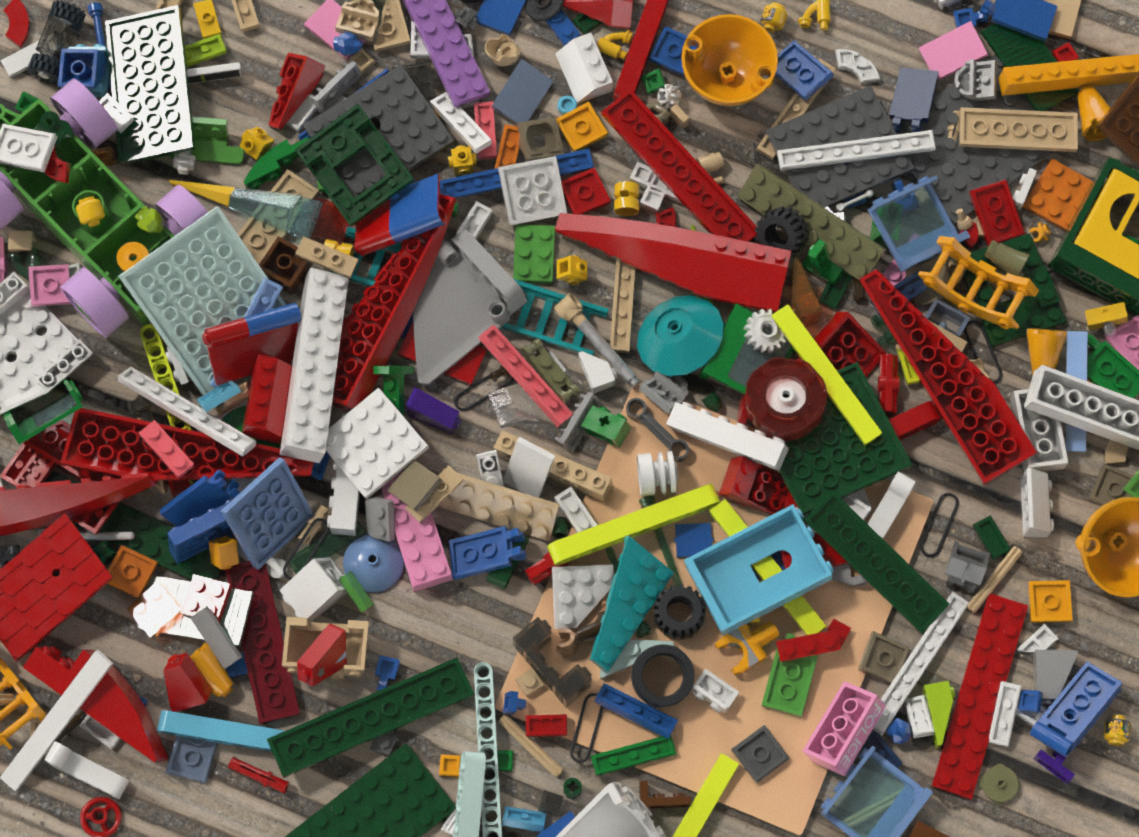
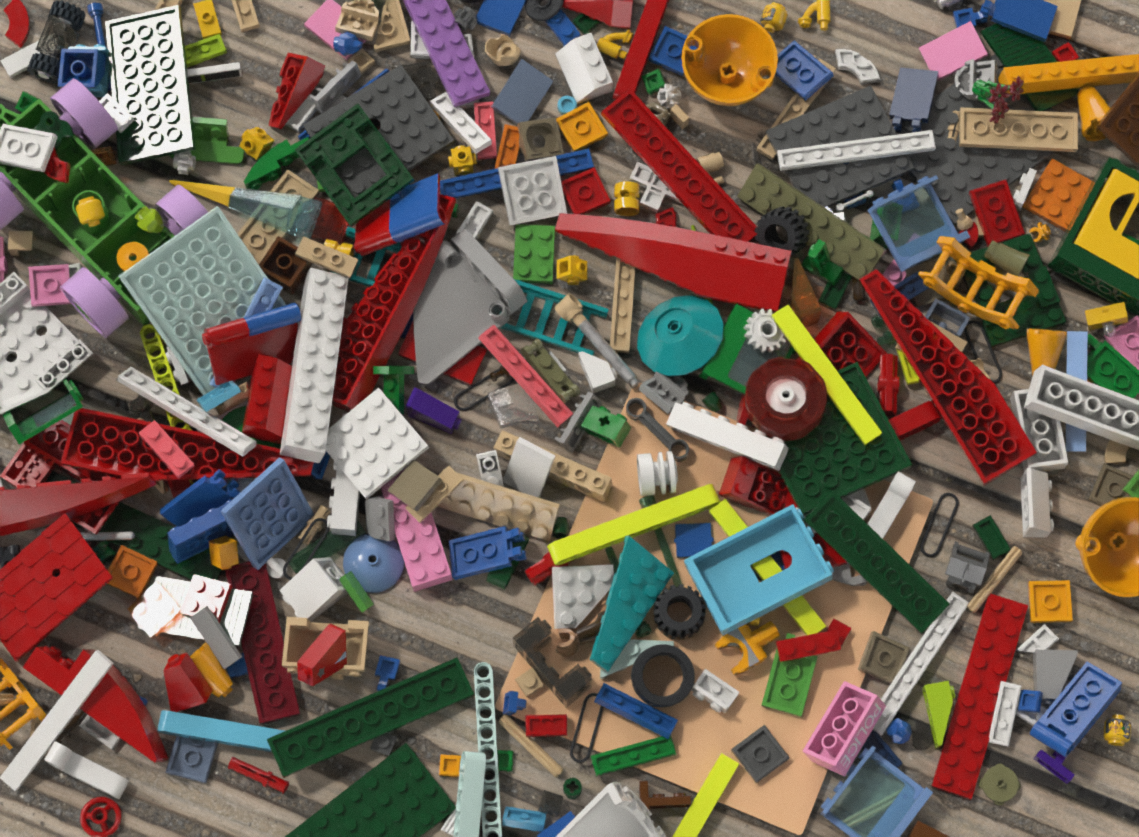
(32, 260): clear green plant -> none
(574, 510): white plate -> none
(919, 716): white plate -> none
(984, 89): none -> dark red plant

